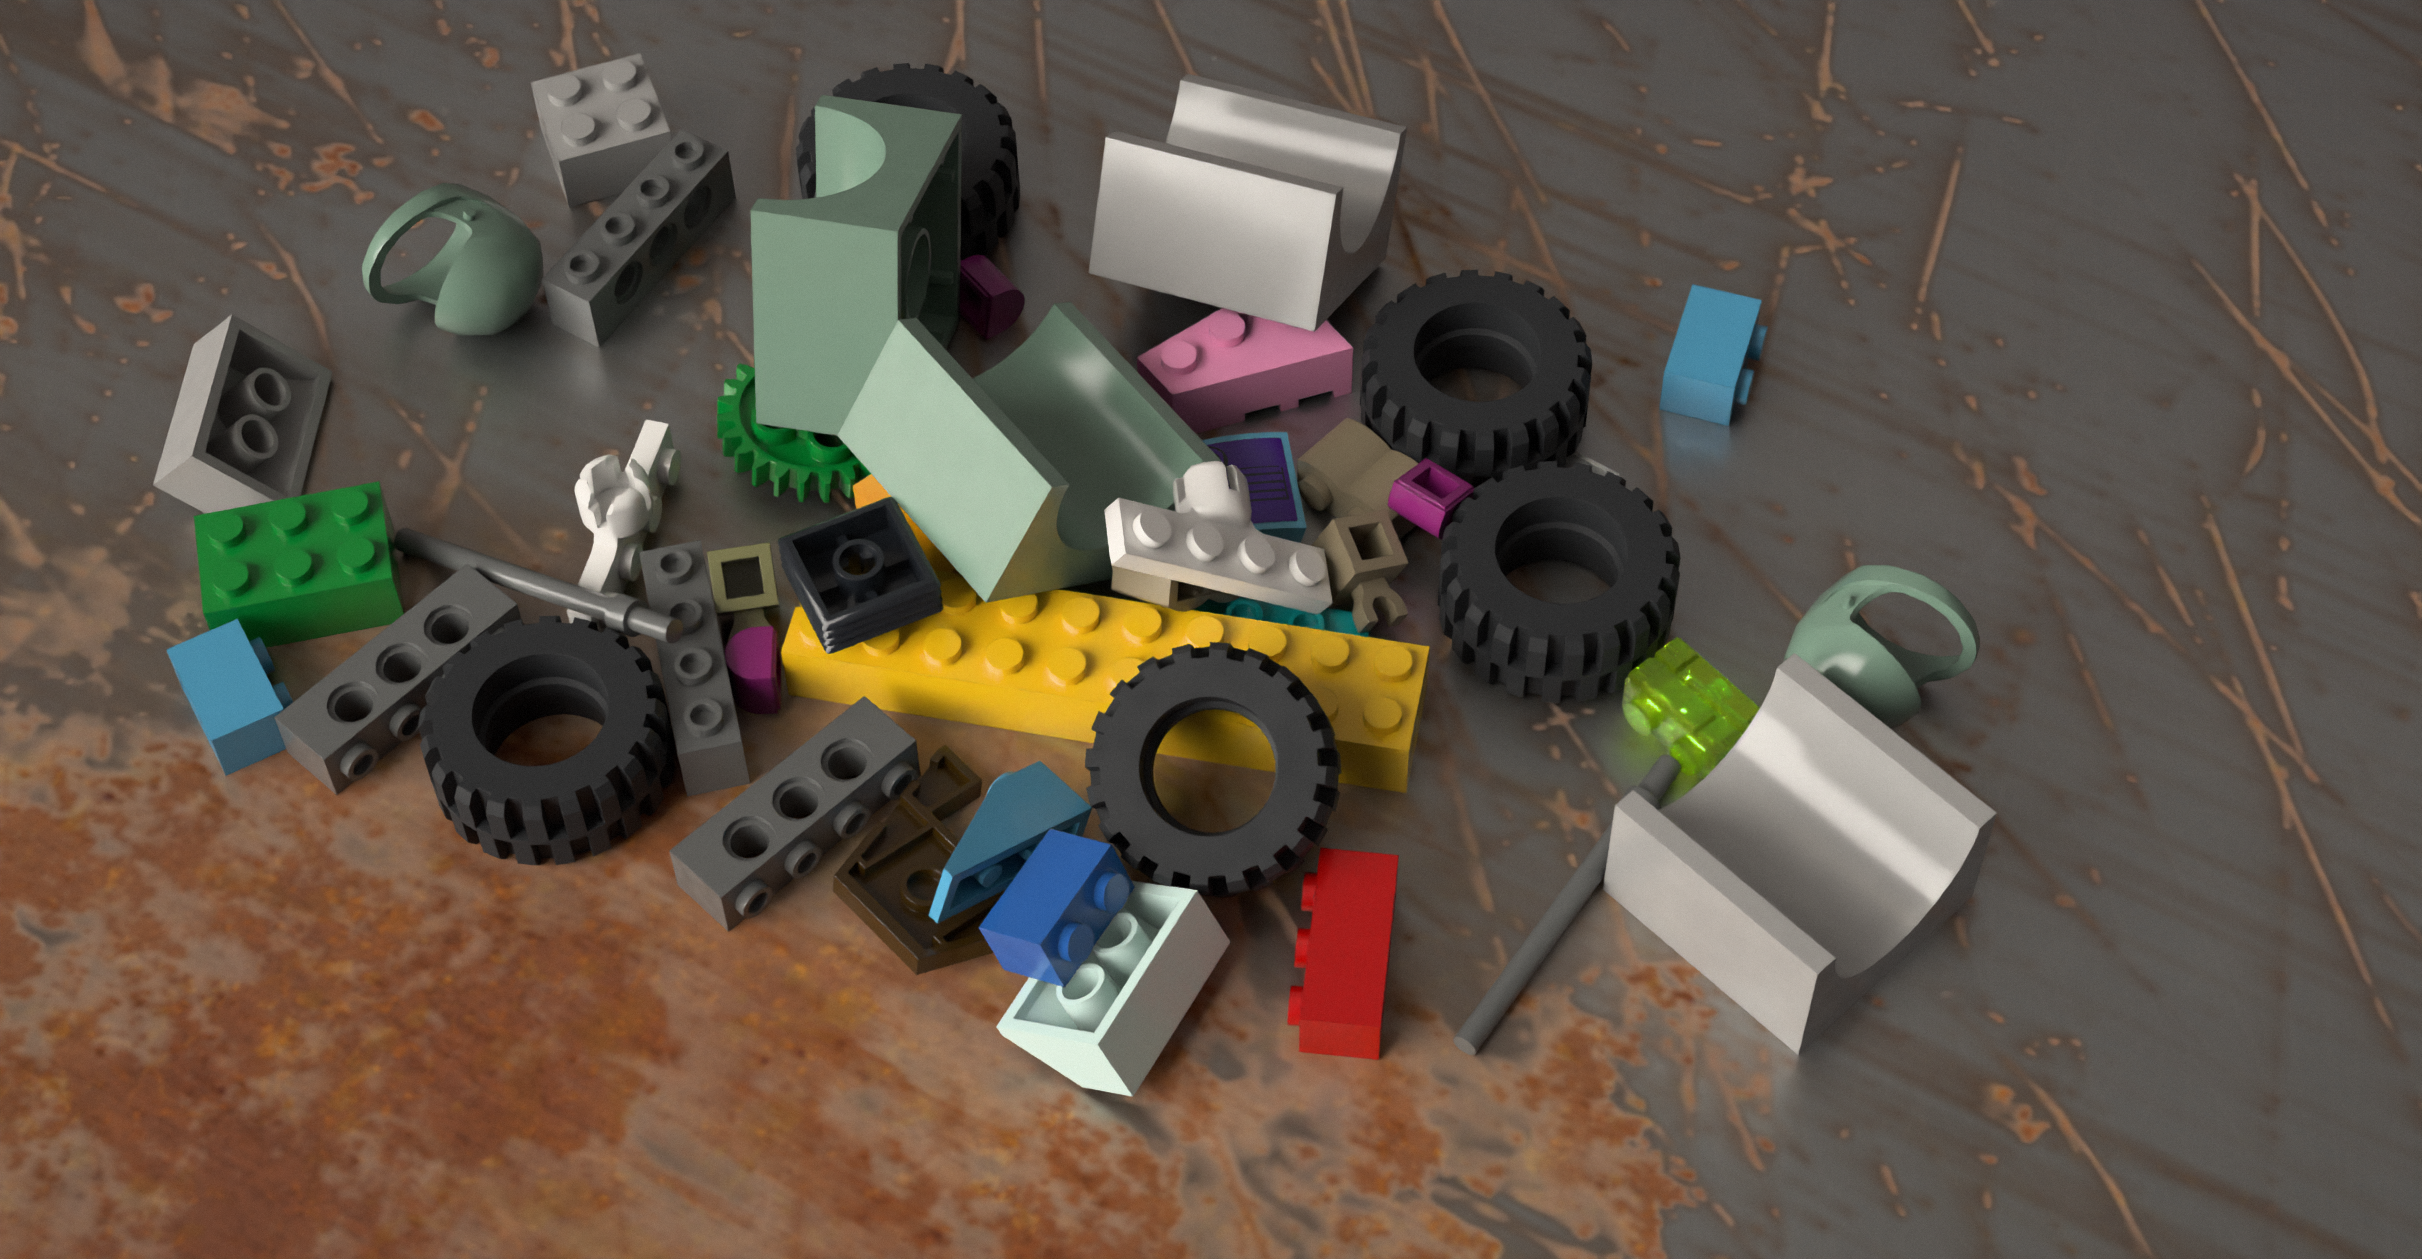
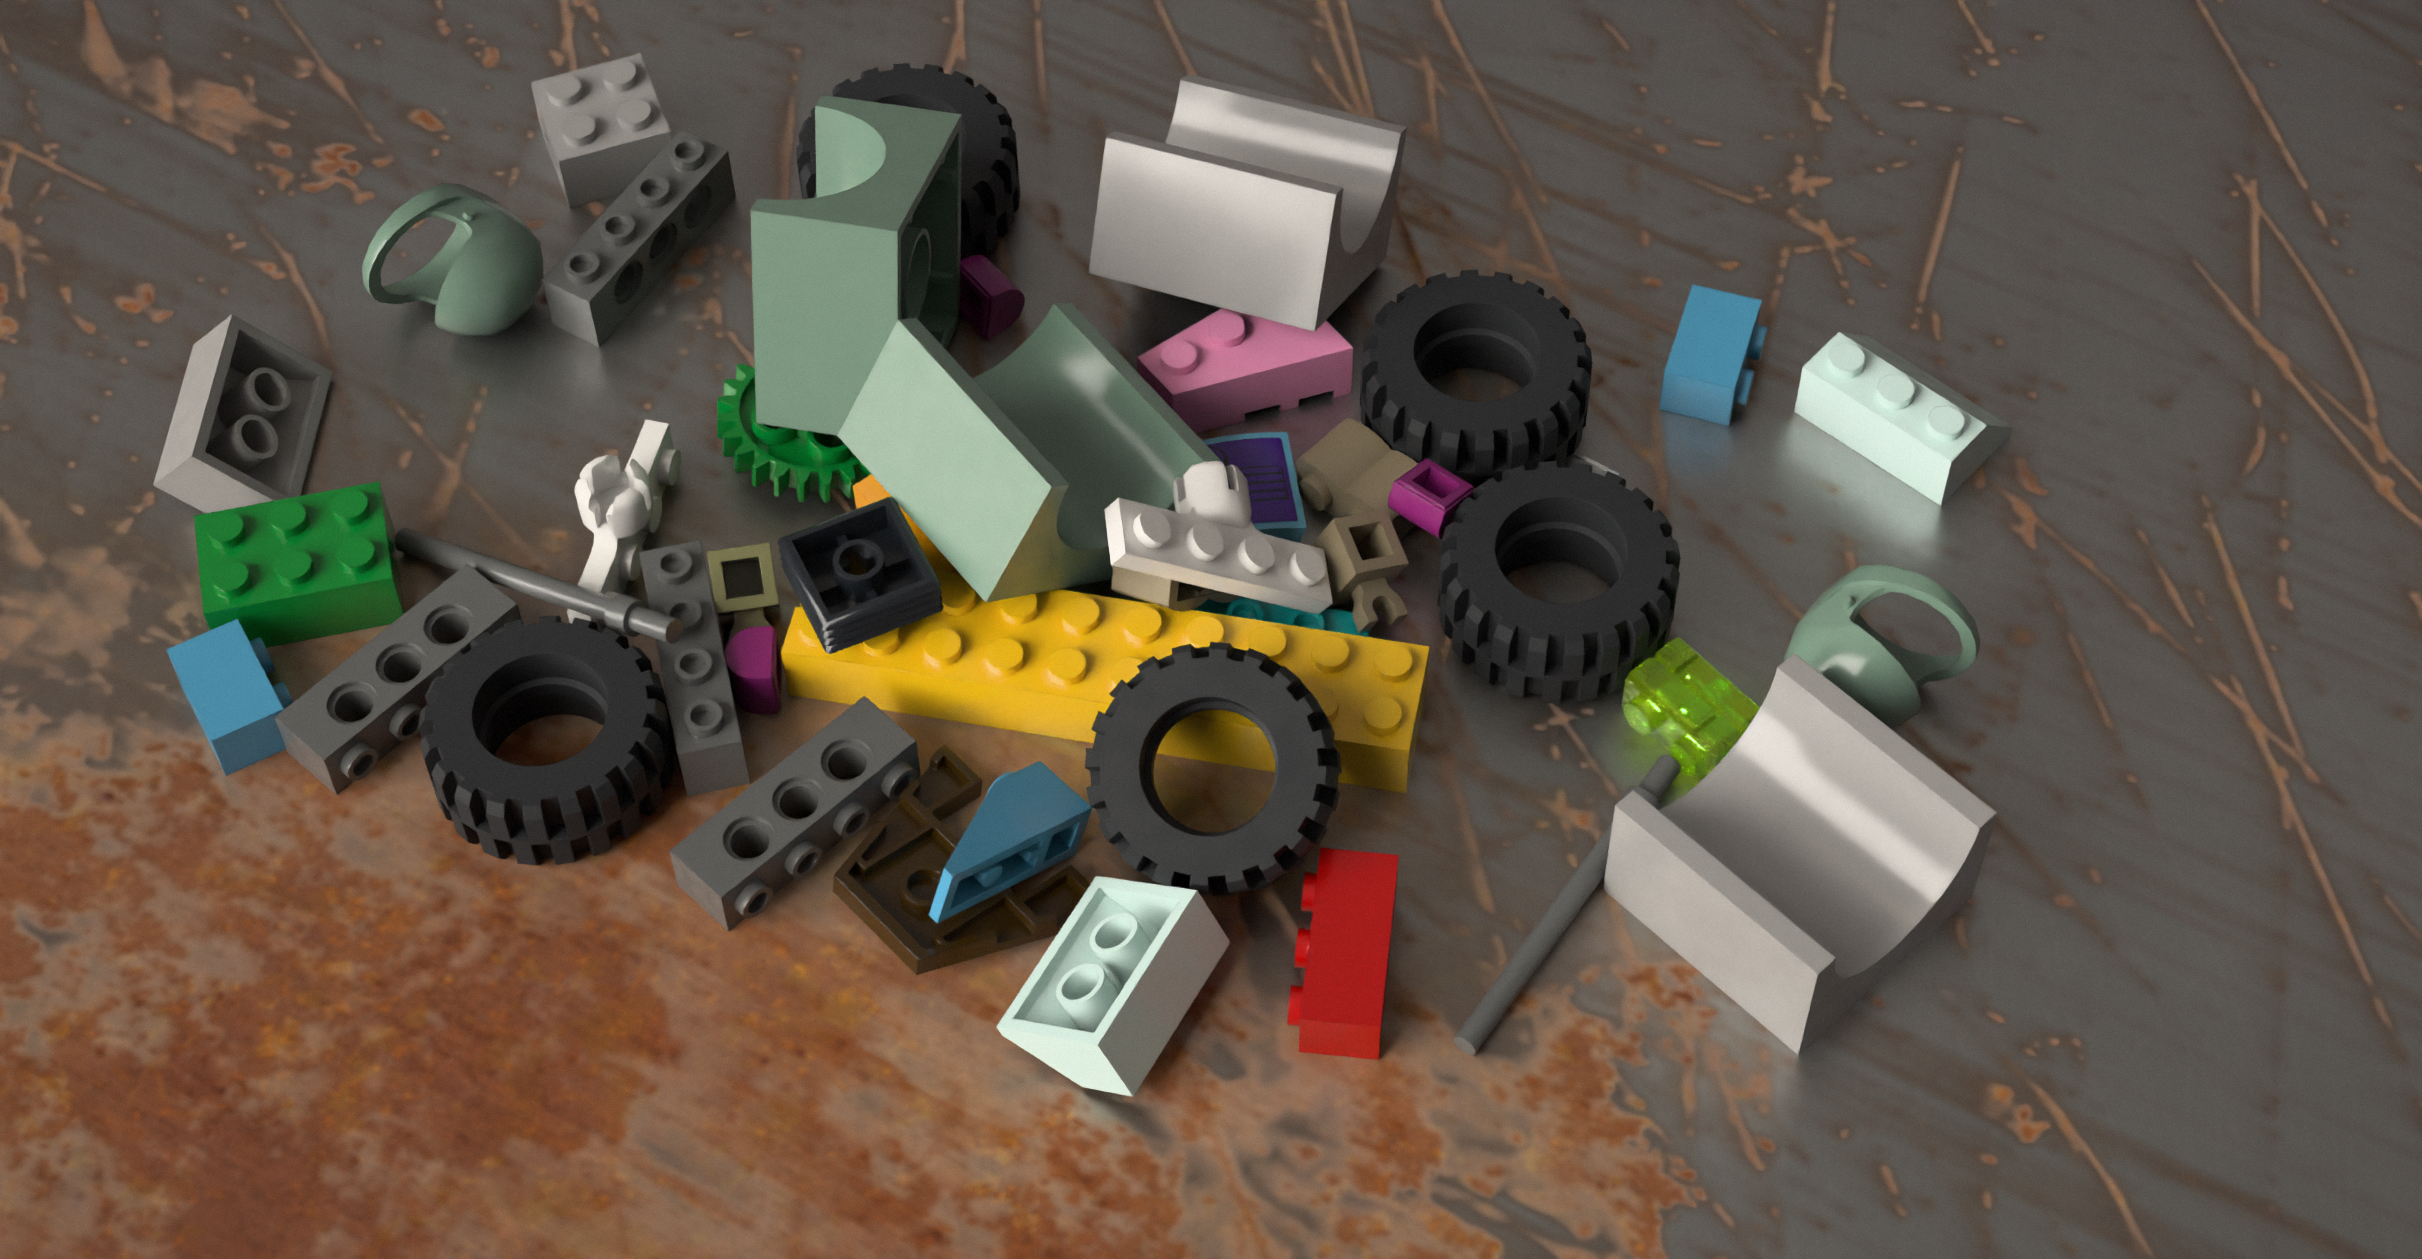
(1057, 907): blue brick -> none
(1897, 415): none -> light aqua slope

